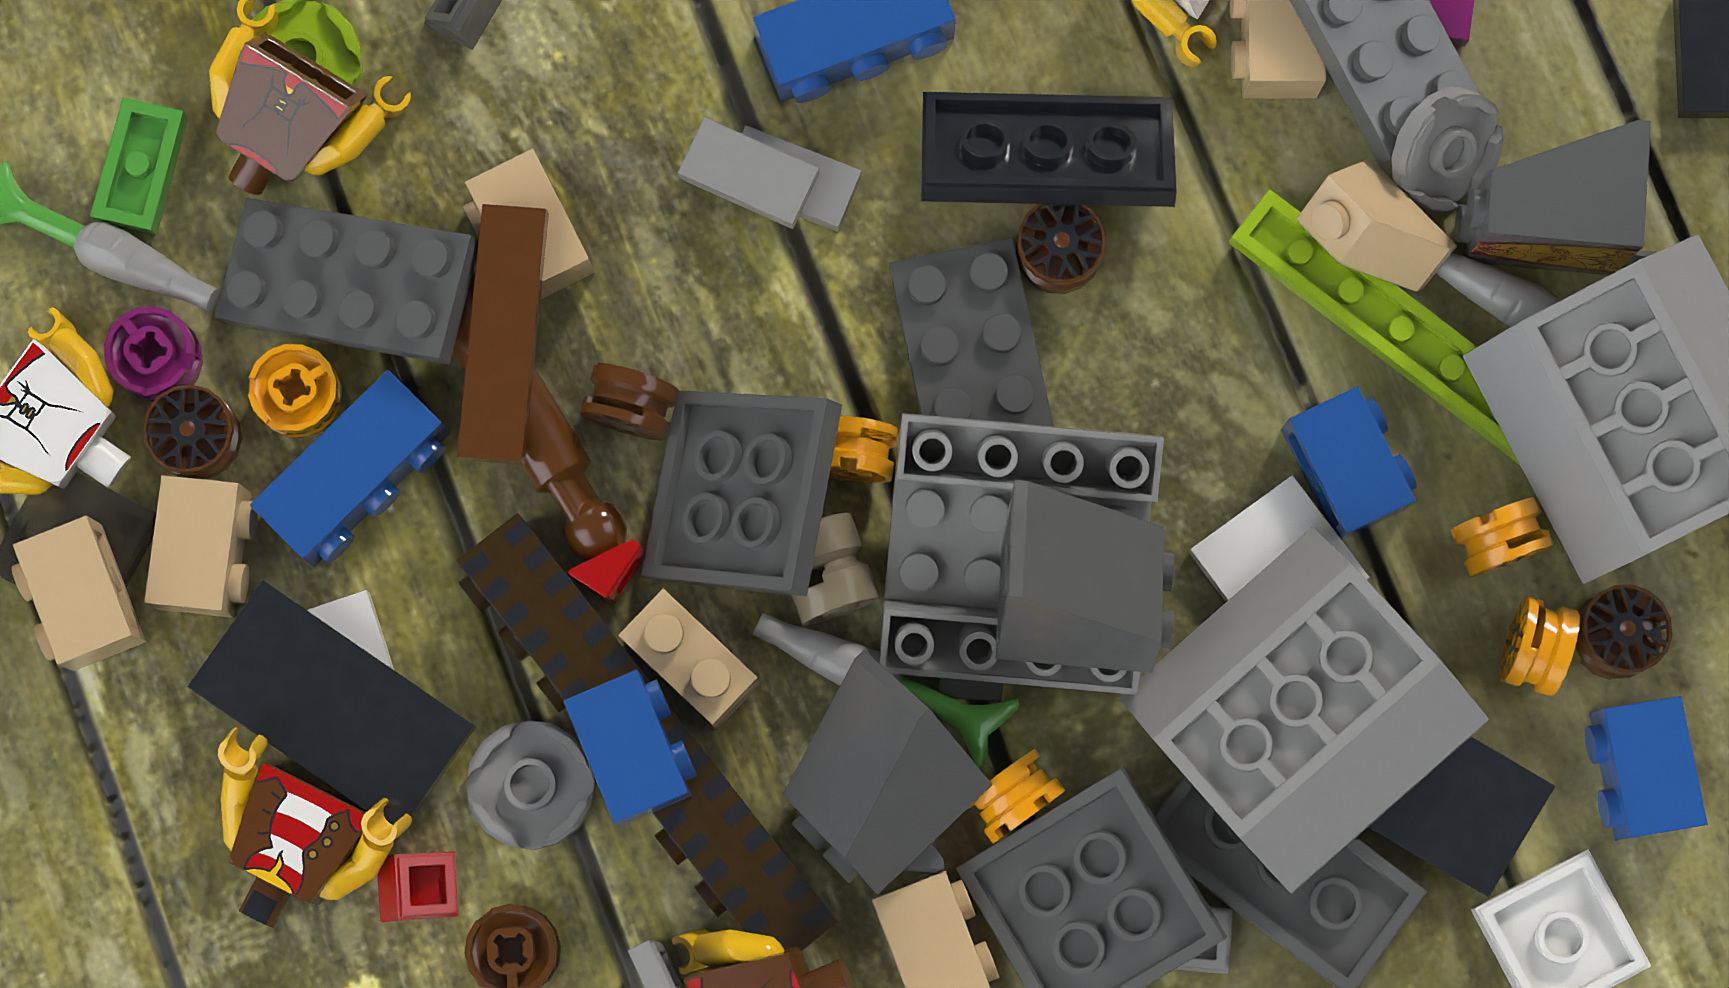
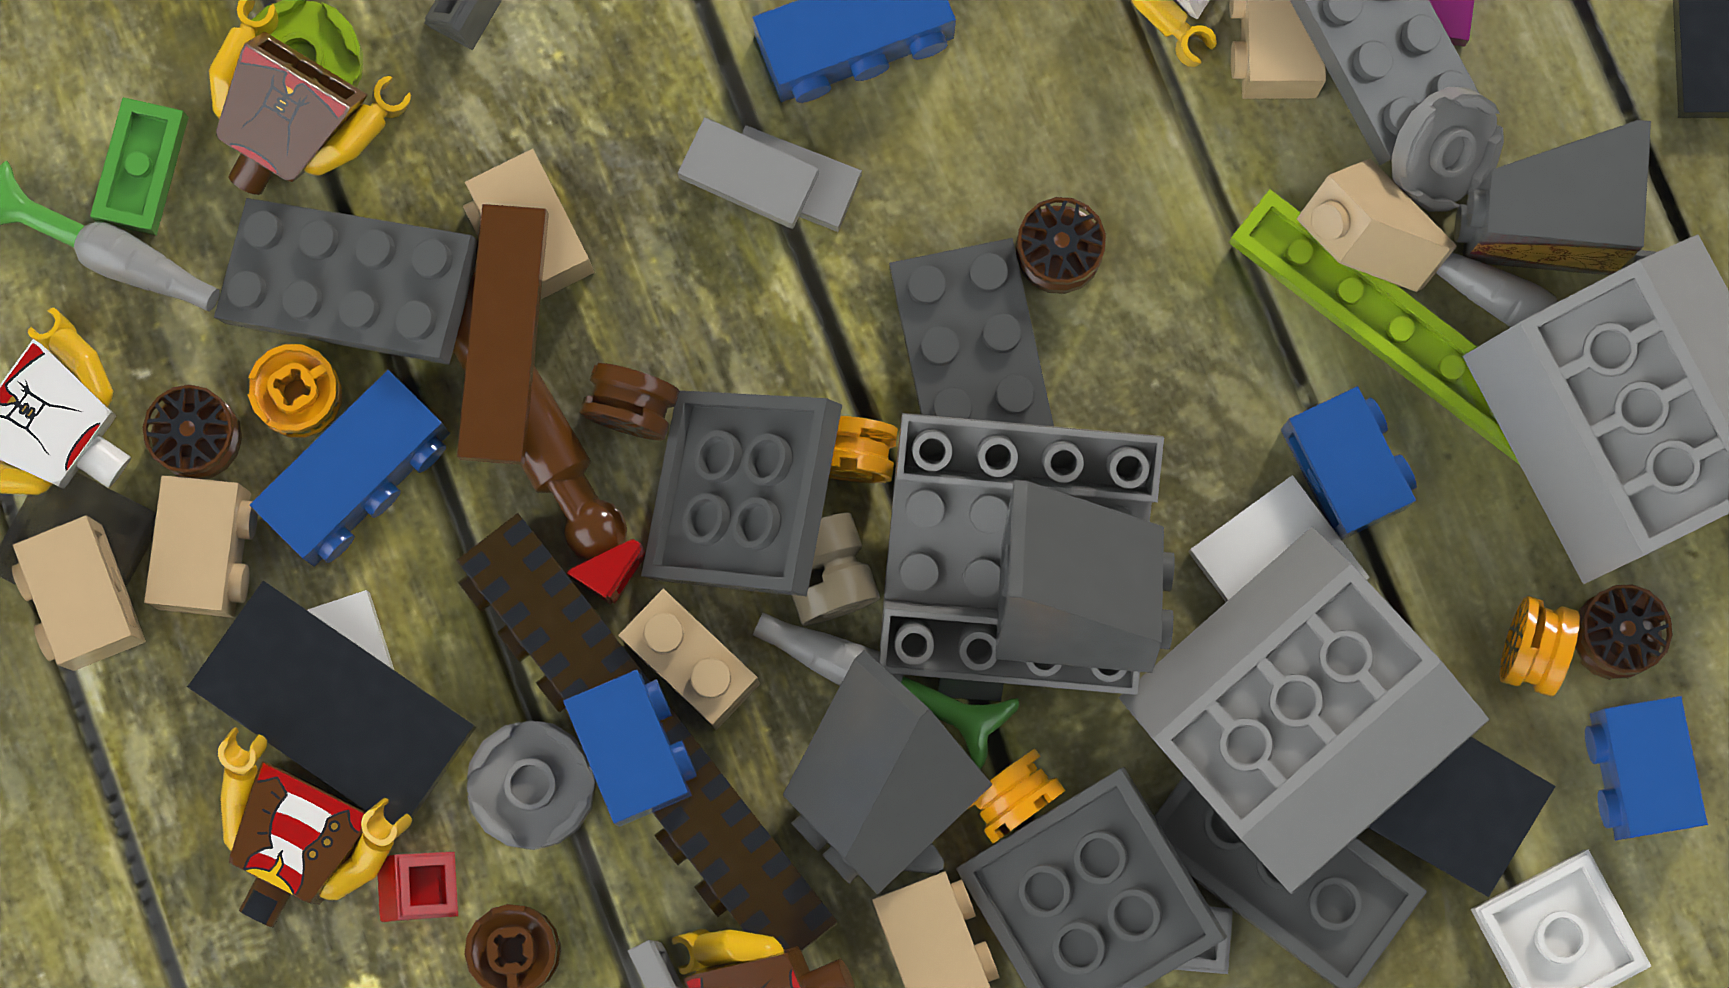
(152, 352): magenta wheel -> none
(1048, 149): black tile -> none
(1502, 537): light orange wheel -> none

